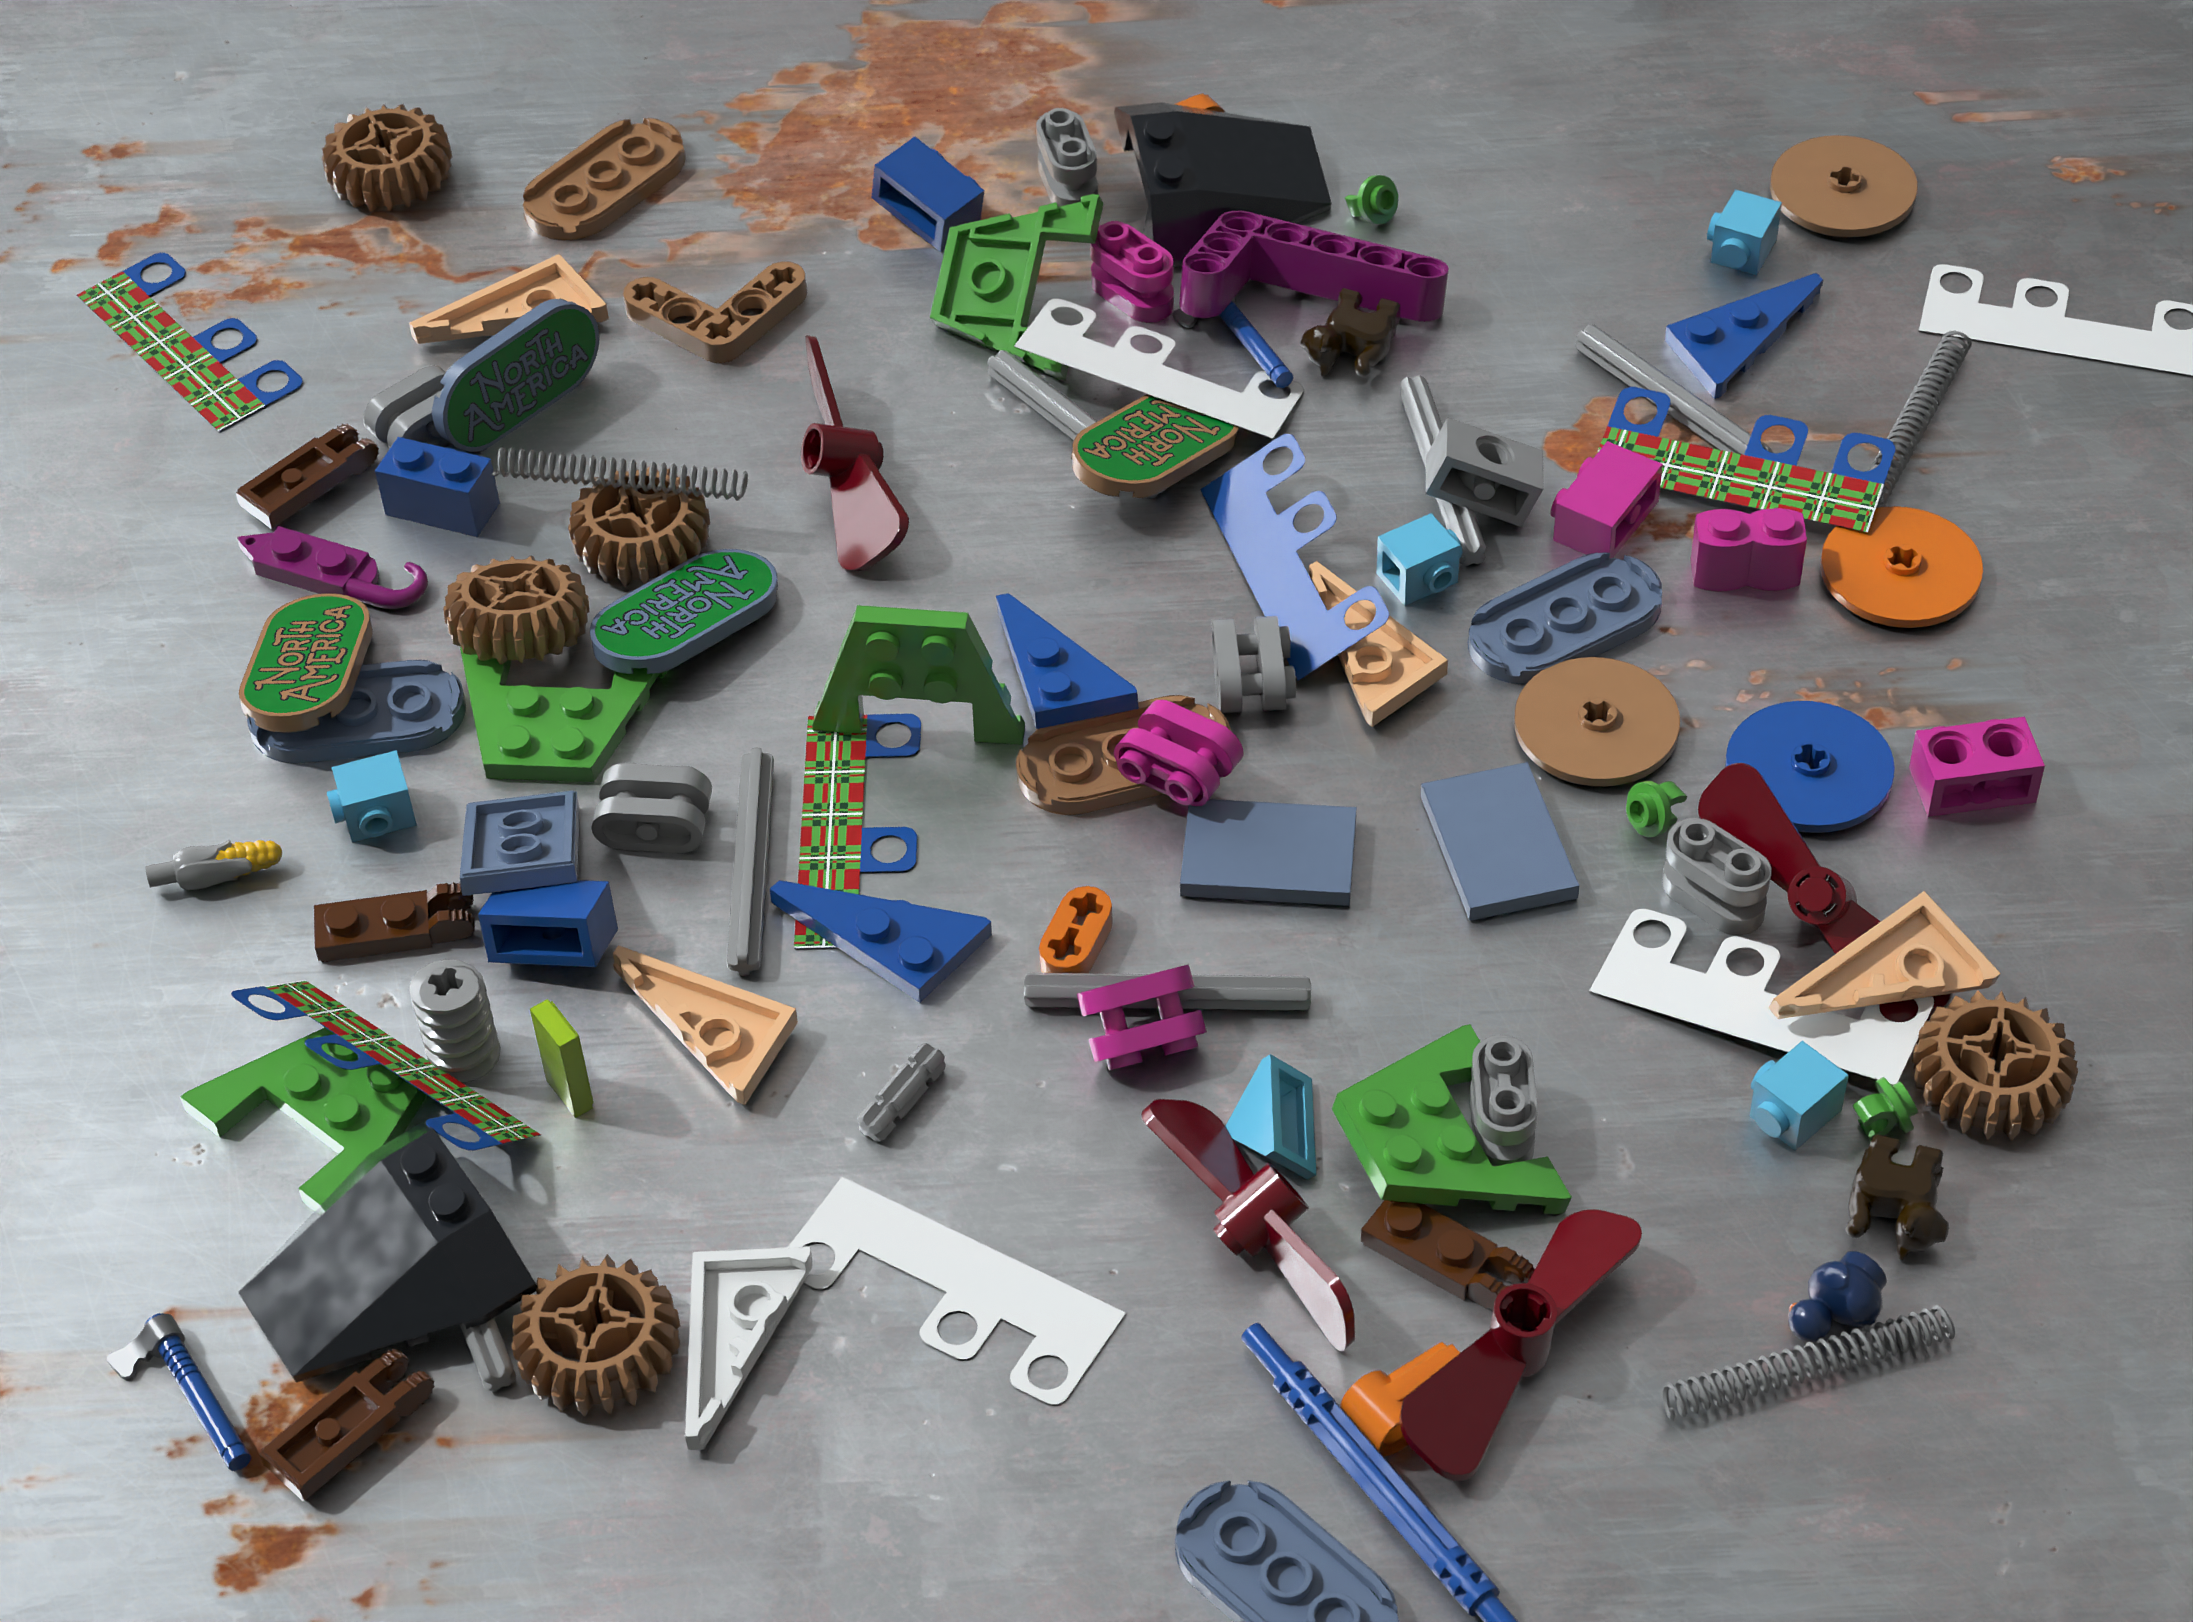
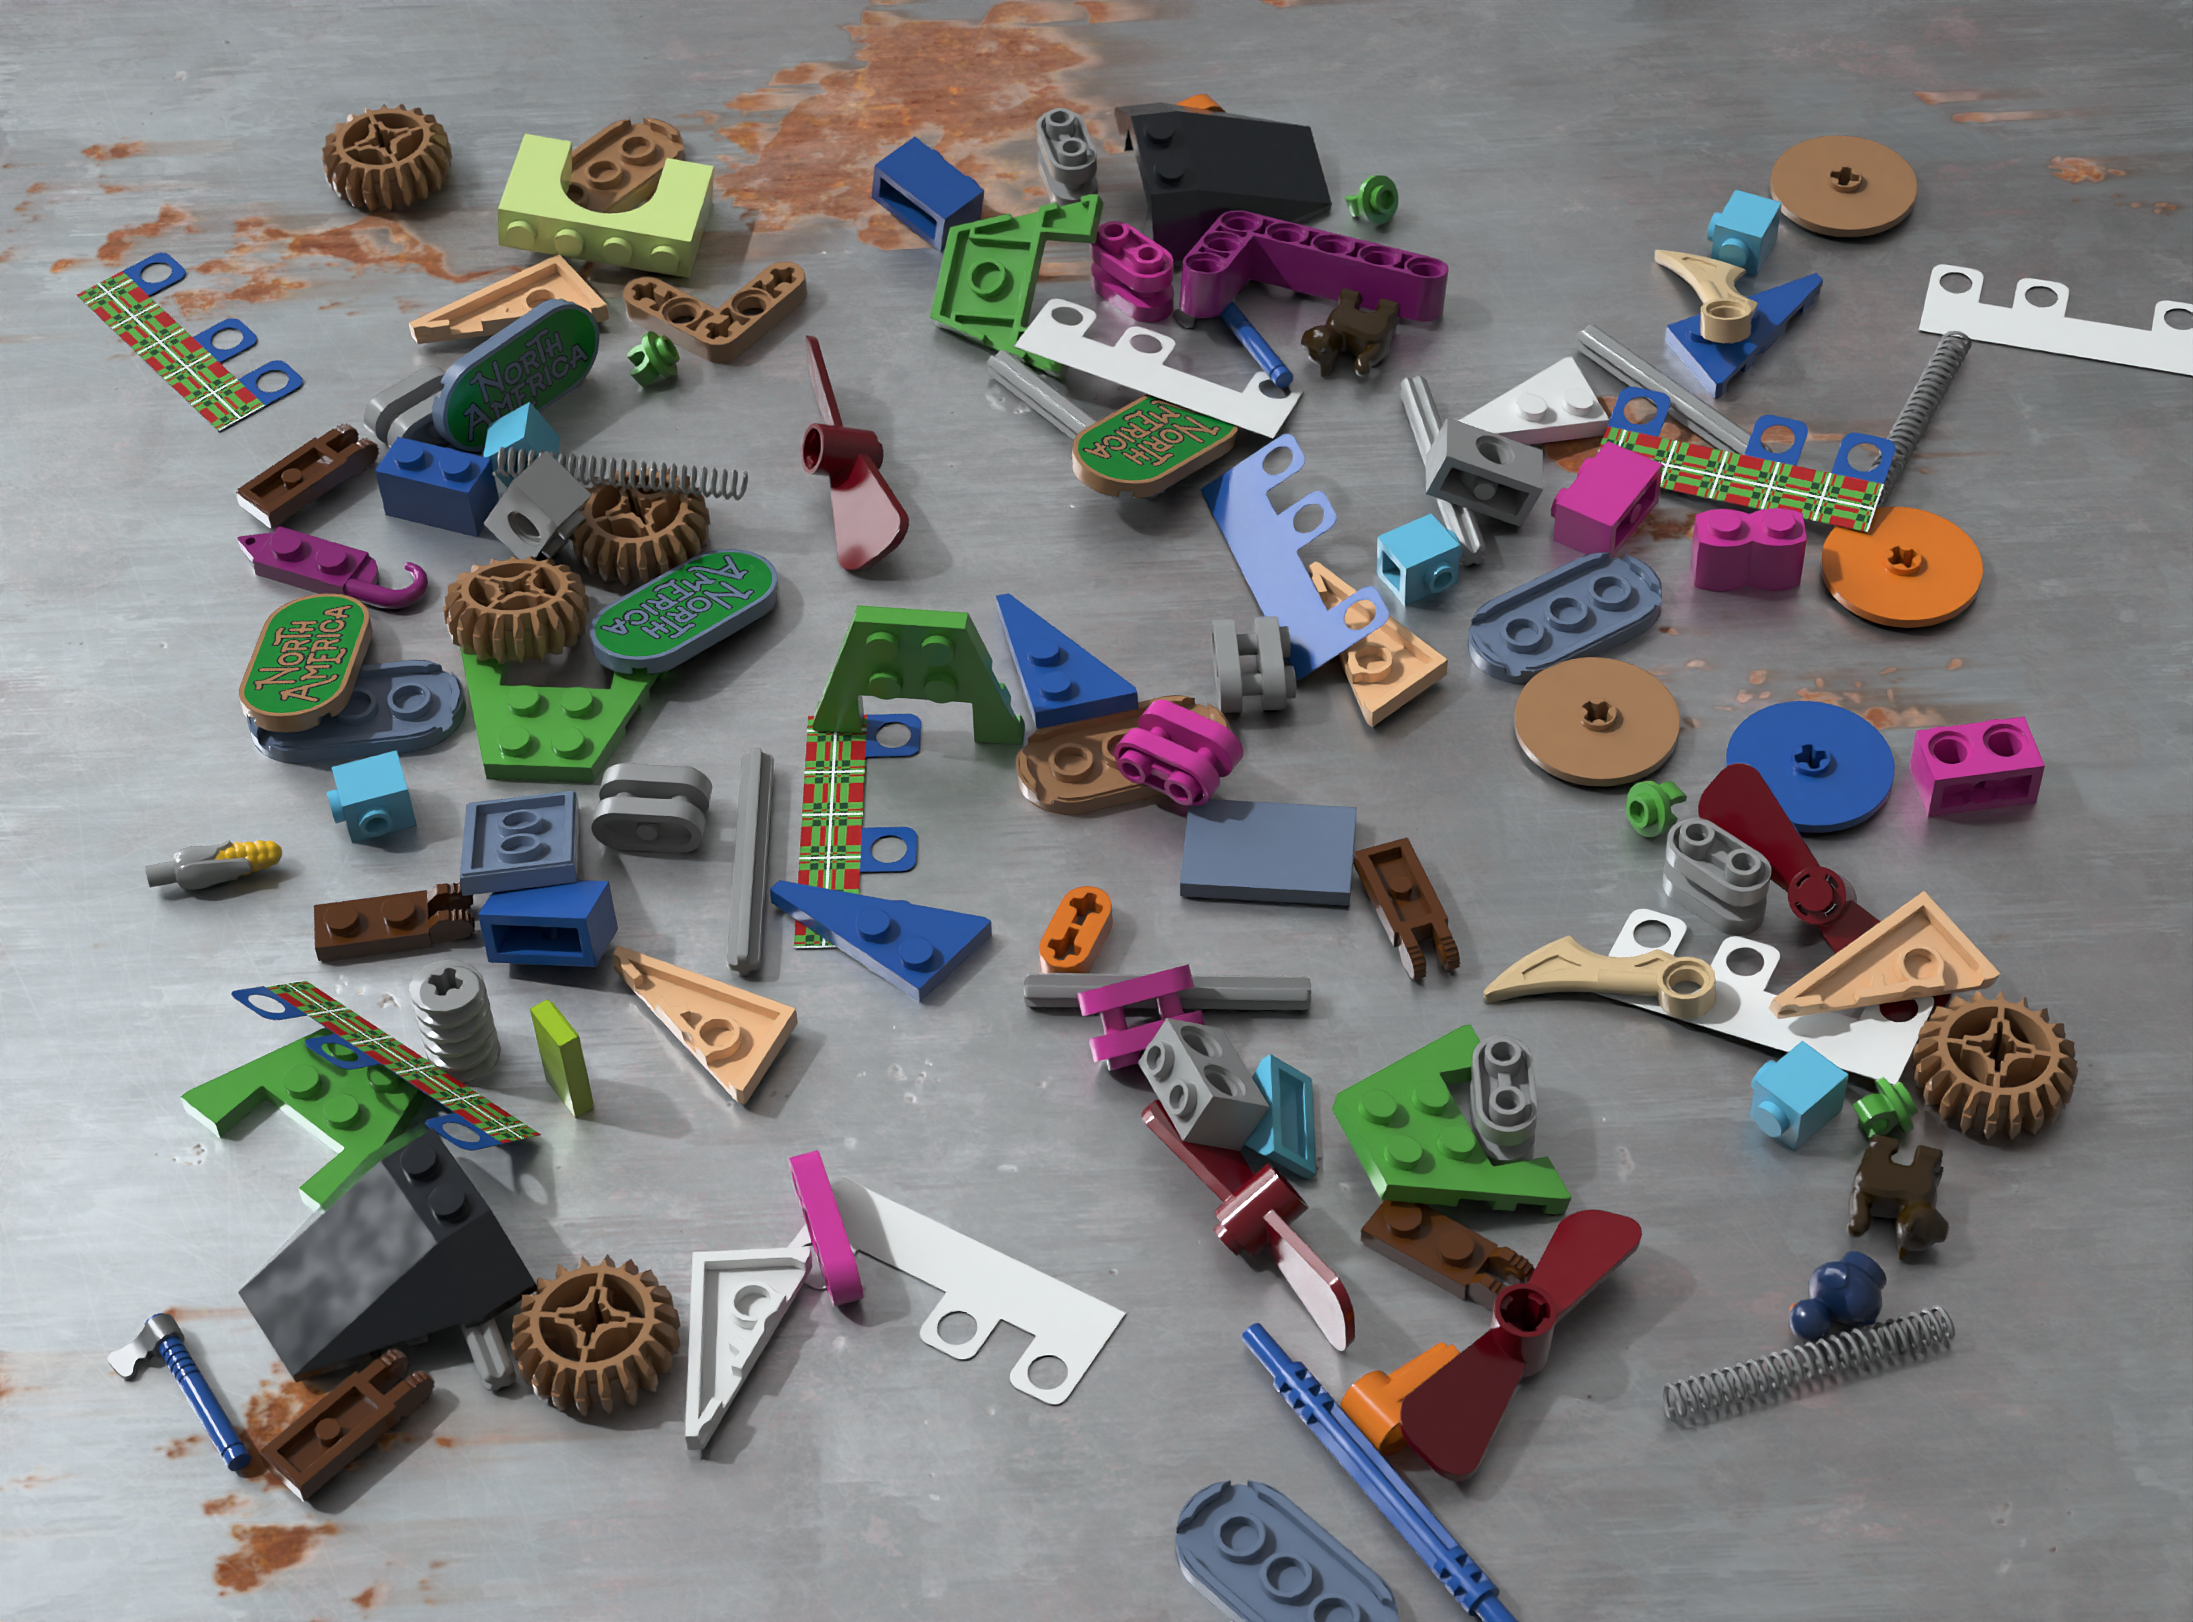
(520, 429): none -> medium azure brick
(539, 510): none -> light grey brick
(652, 238): none -> yellowish green arch
(653, 357): none -> bright green plate
(825, 1228): none -> dark pink beam
(901, 1092): light grey axle -> none
(1203, 1084): none -> light grey brick
(1406, 904): none -> reddish brown hinge
(1499, 841): sand blue tile -> none
(1545, 408): none -> white wing
(1572, 968): none -> tan piece
(1724, 311): none -> tan piece

